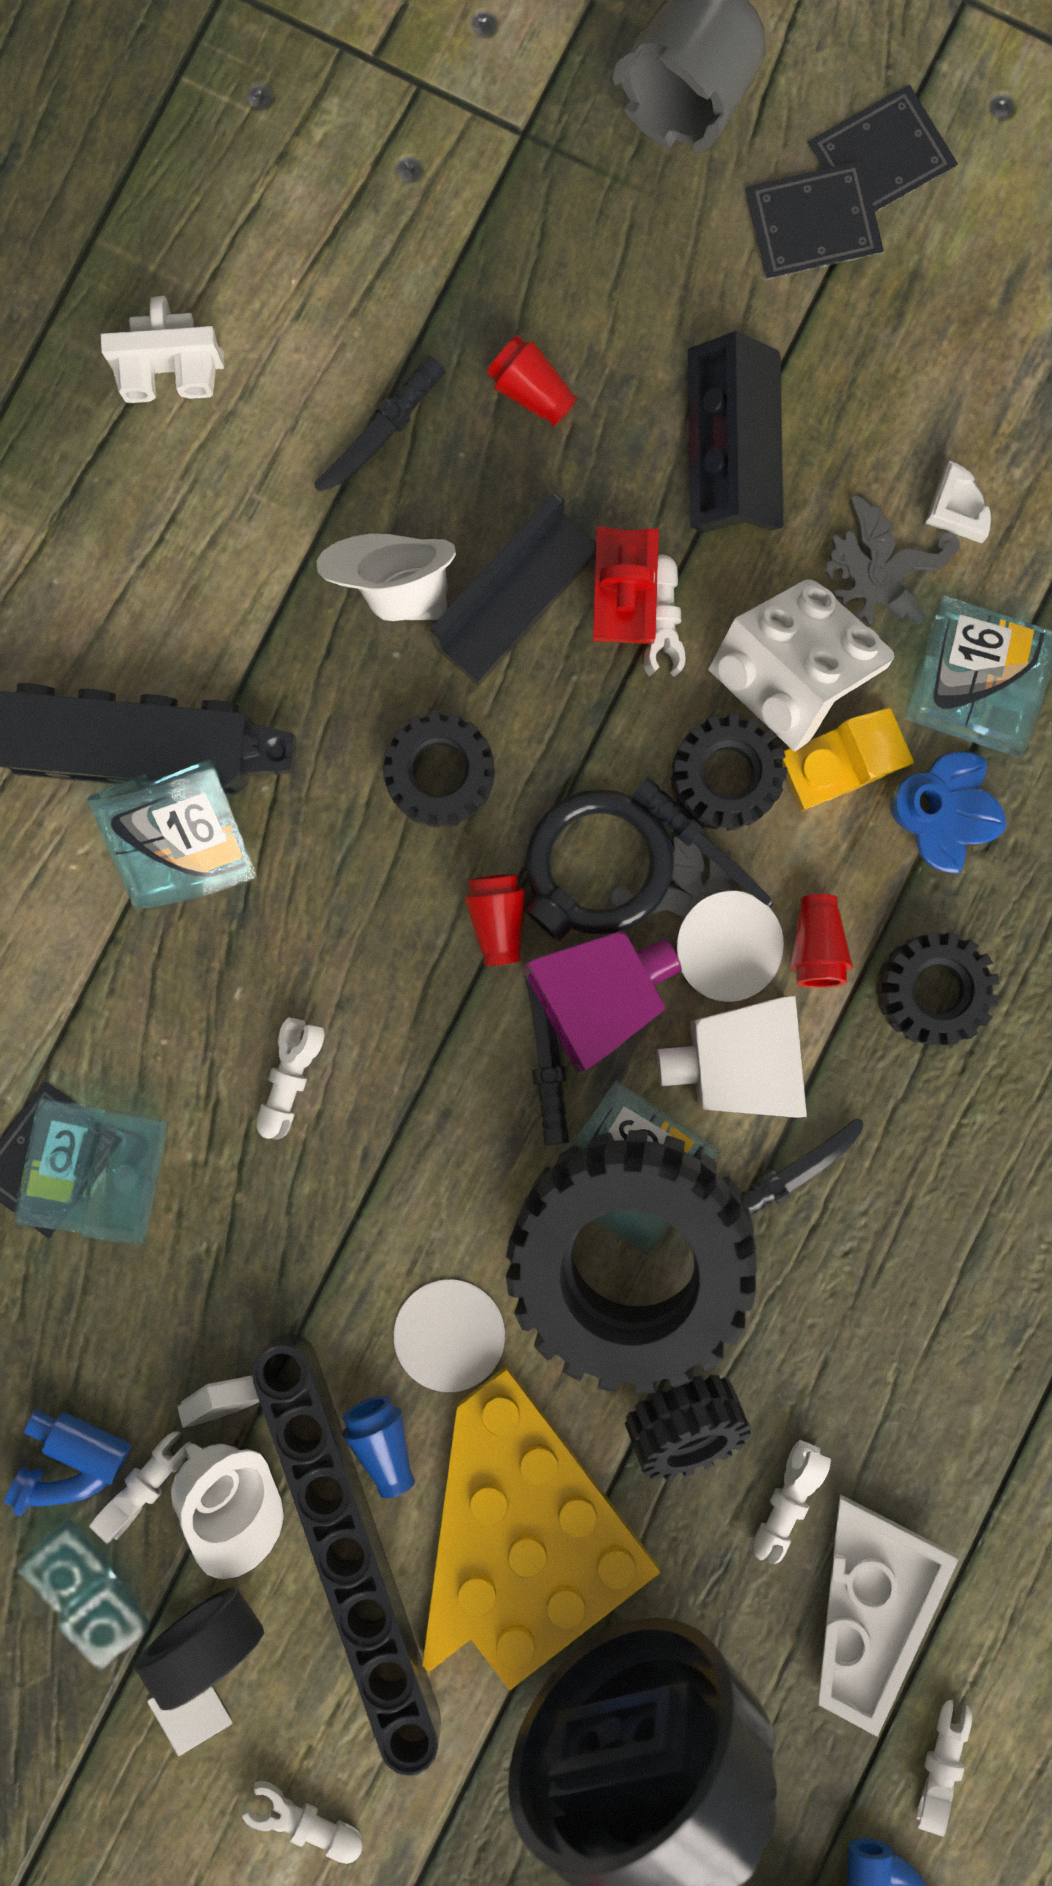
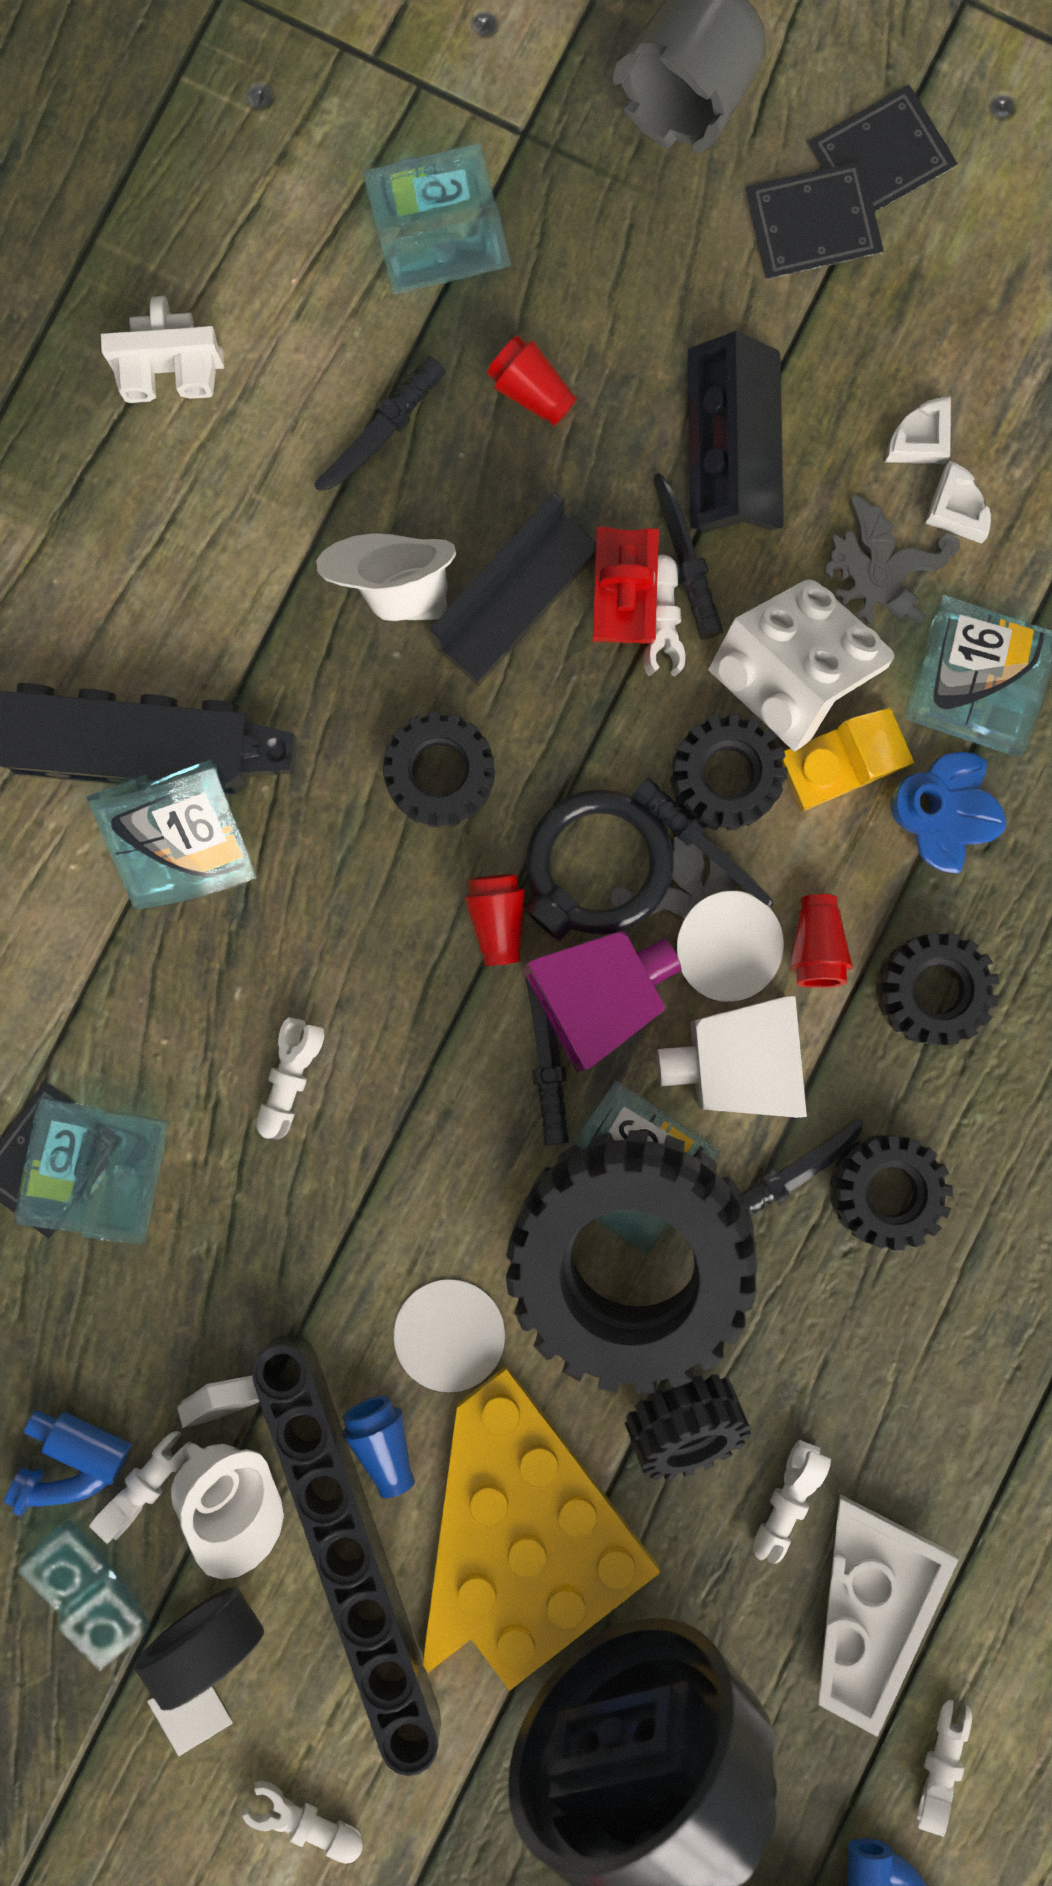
(436, 218): none -> clear light blue slope
(692, 569): none -> black piece
(923, 435): none -> white tile
(927, 1198): none -> black tyre

